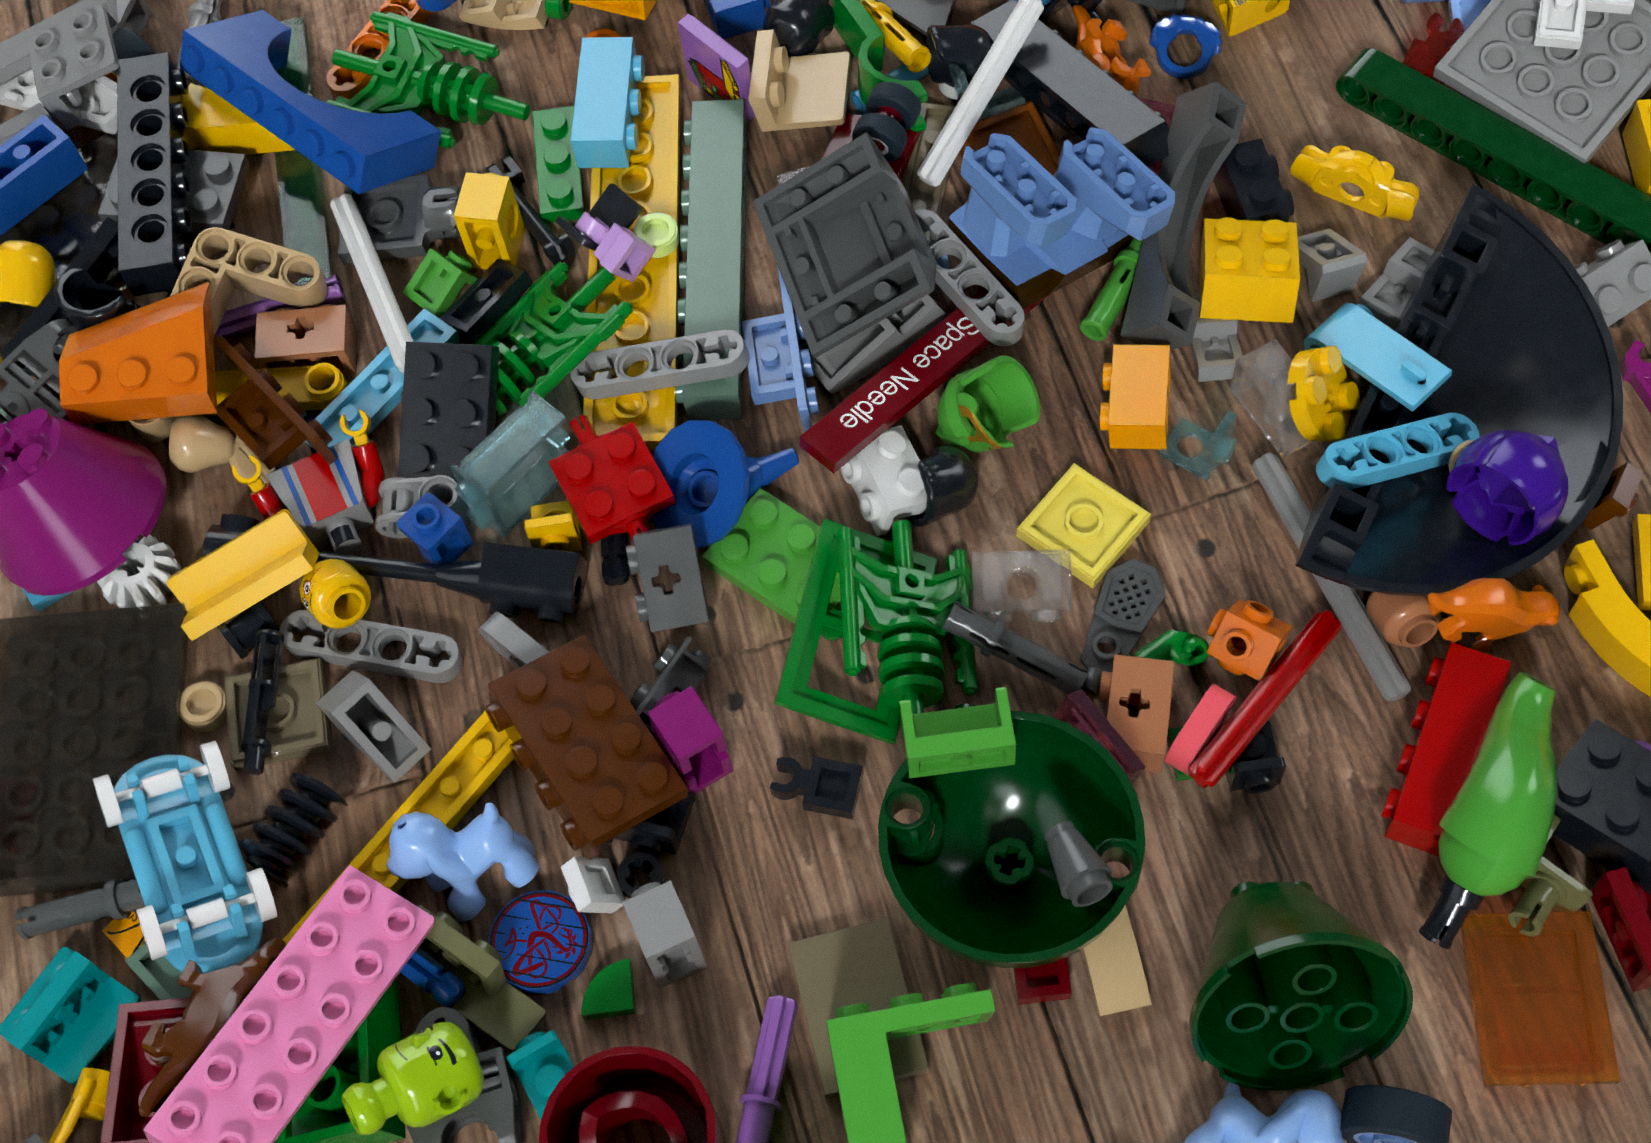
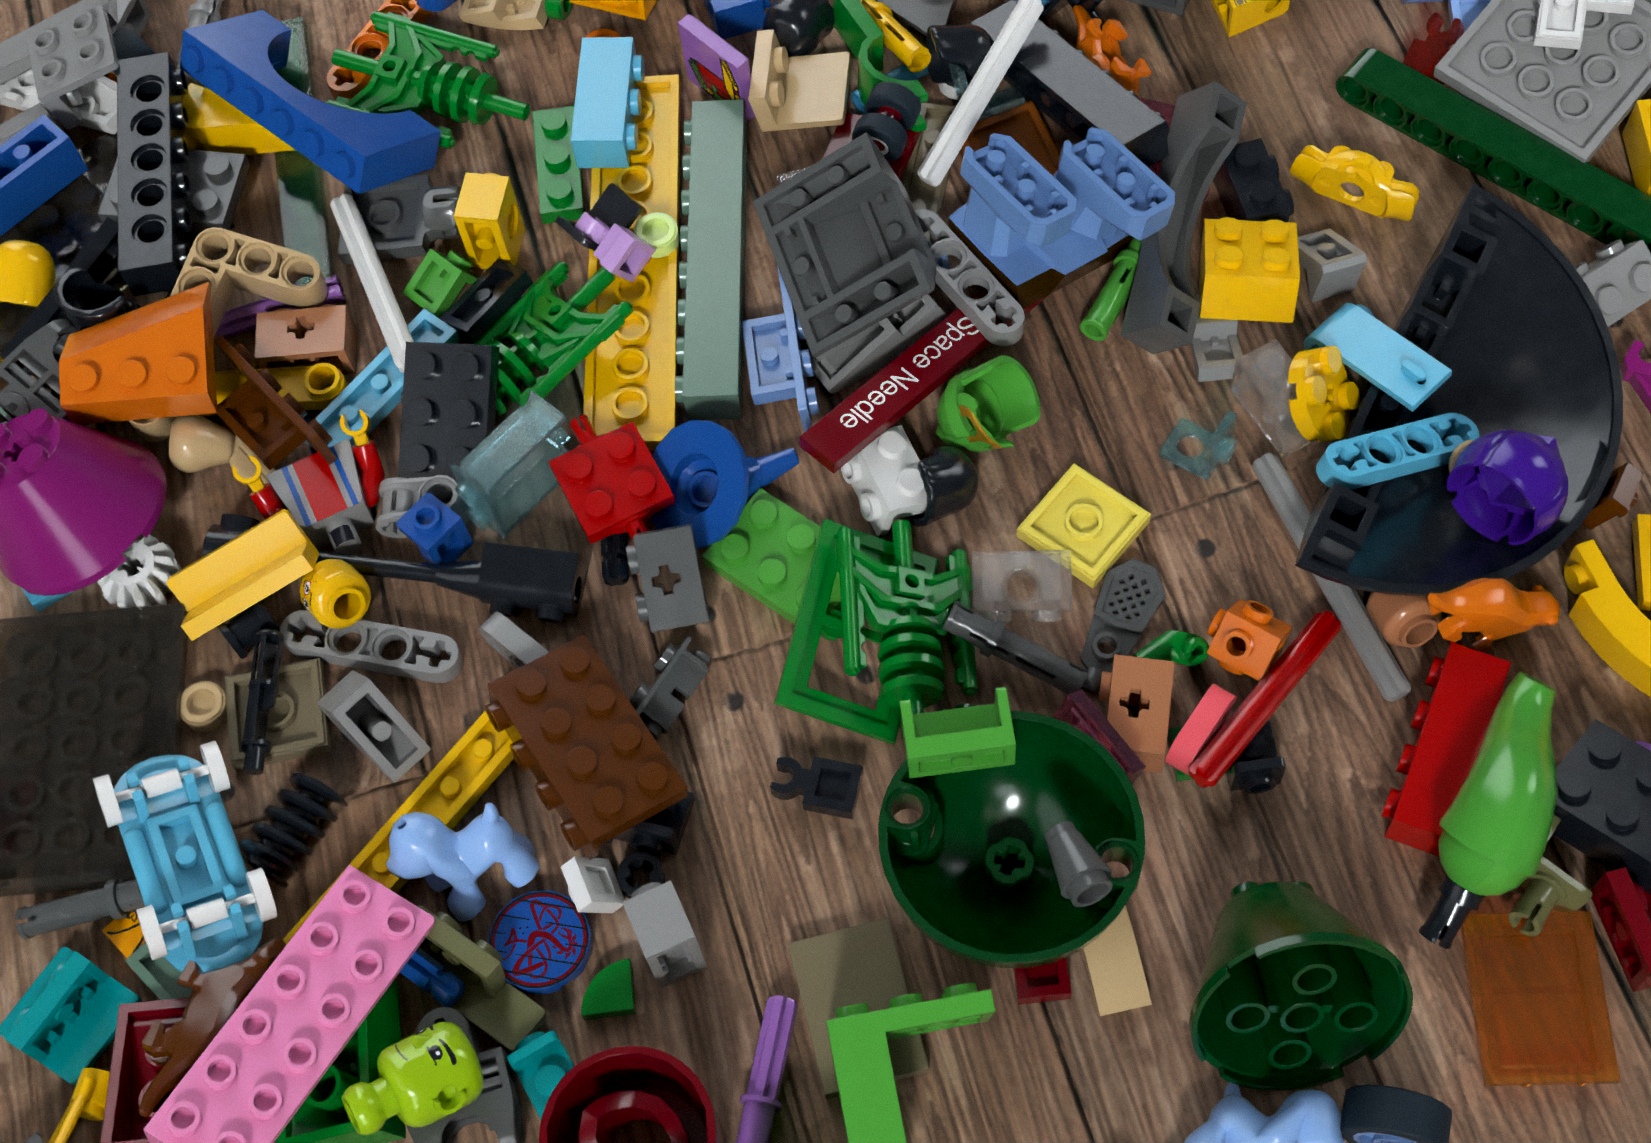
(554, 532): yellow bracket -> none
(556, 249): black hinge -> none
(659, 370): light grey beam -> none
(690, 739): magenta brick -> none
(1138, 397): light orange brick -> none
(1167, 30): blue piece -> none
(1394, 287): light grey slope -> none

